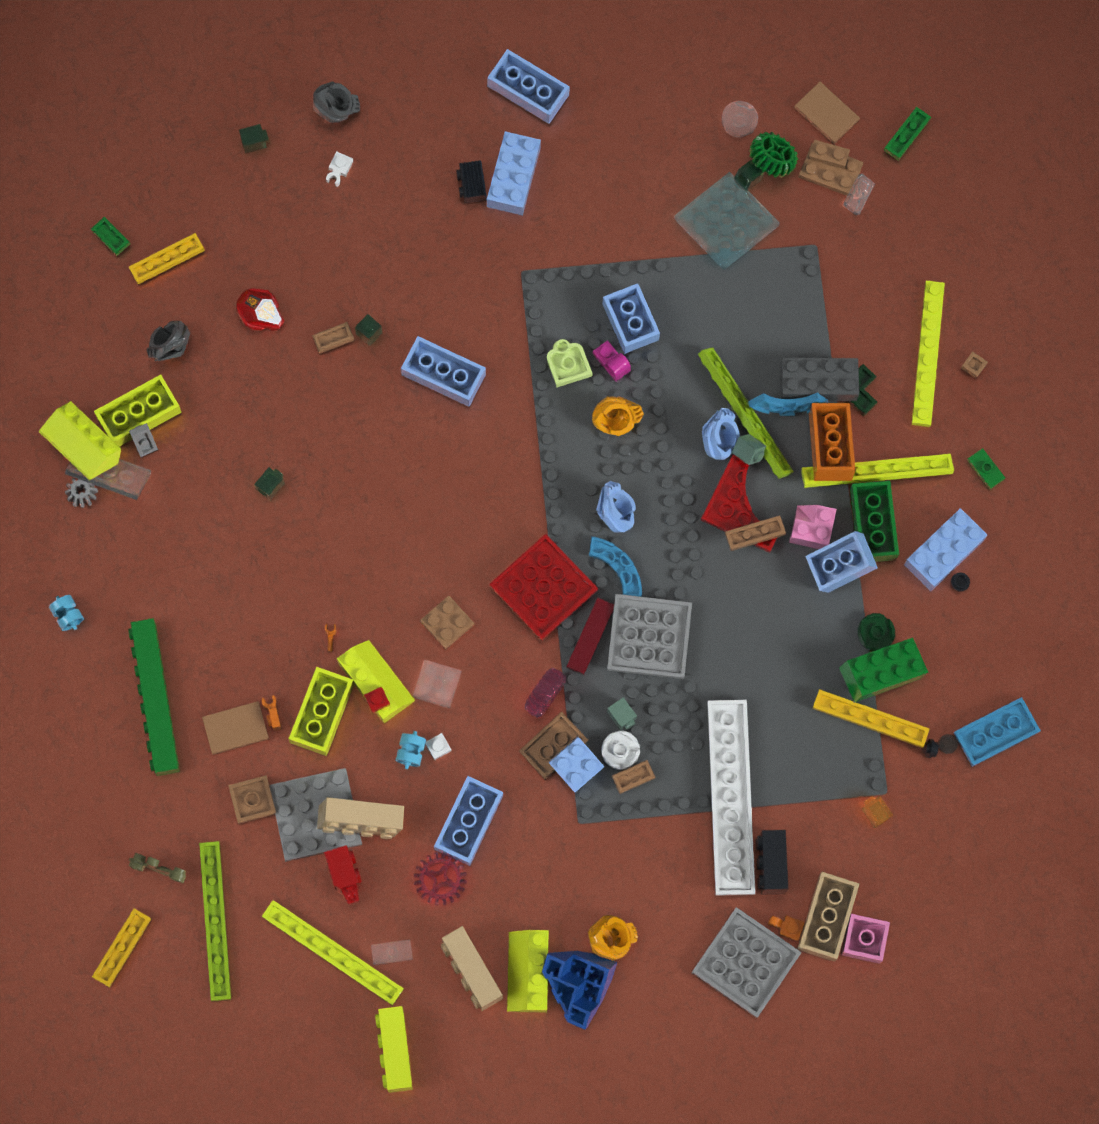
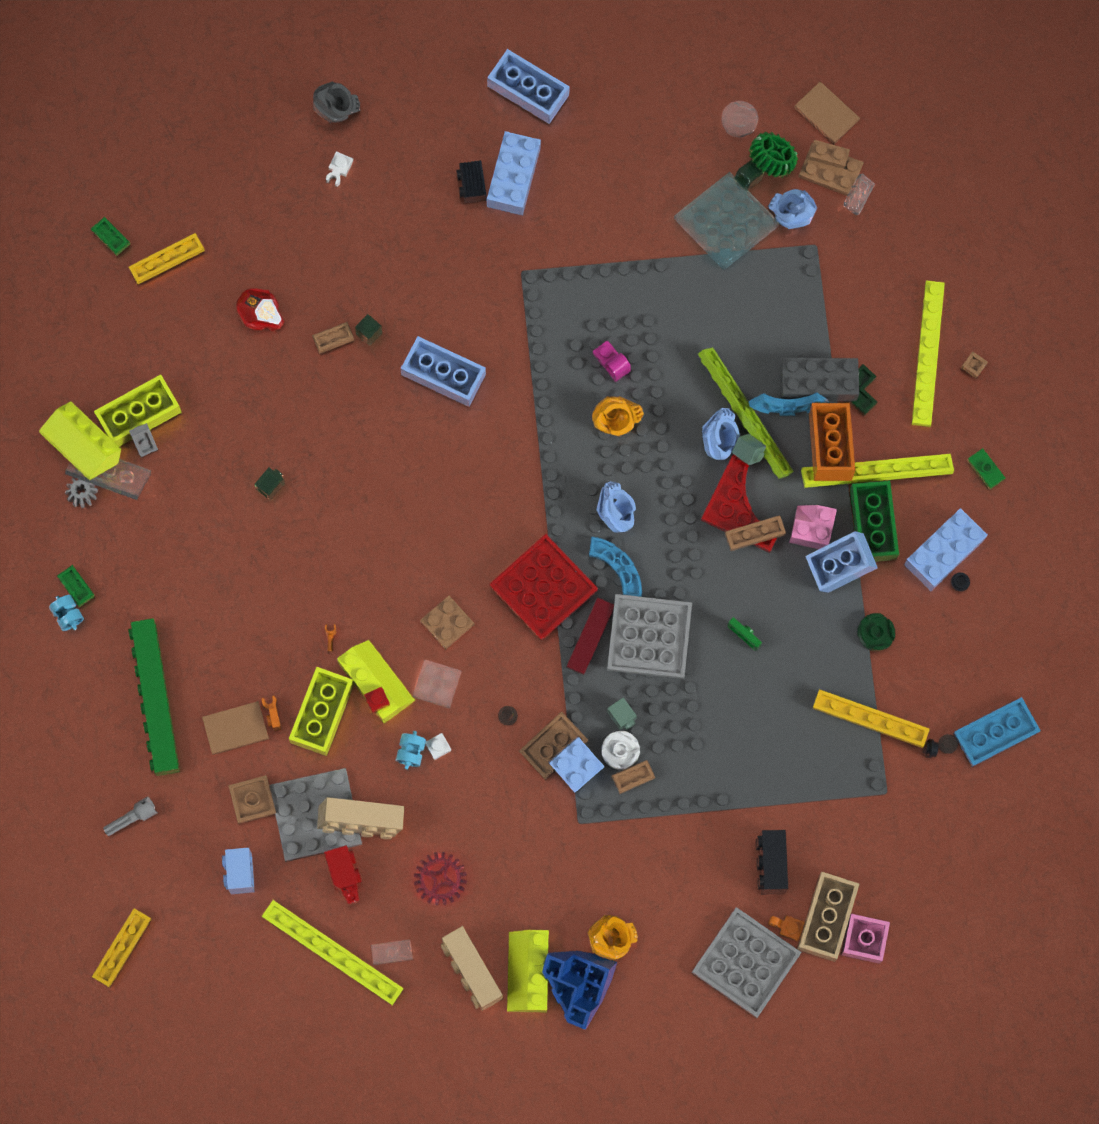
(75, 586): none -> green plate
(138, 863): olive plant -> none
(142, 810): none -> light grey piece
(168, 341): dark grey helmet -> none
(215, 921): lime plate -> none
(239, 871): none -> light blue brick
(253, 138): clear green brick -> none
(395, 1049): neon yellow brick -> none
(468, 820): light blue brick -> none
(507, 715): none -> clear smoke plate
(545, 692): clear pink gear -> none
(568, 363): yellowish green plate -> none
(631, 318): light blue brick -> none
(731, 797): white plate -> none
(744, 633): none -> green plate
(793, 208): none -> light blue helmet
(876, 811): clear yellow brick -> none
(883, 670): green brick -> none
(907, 133): green plate -> none

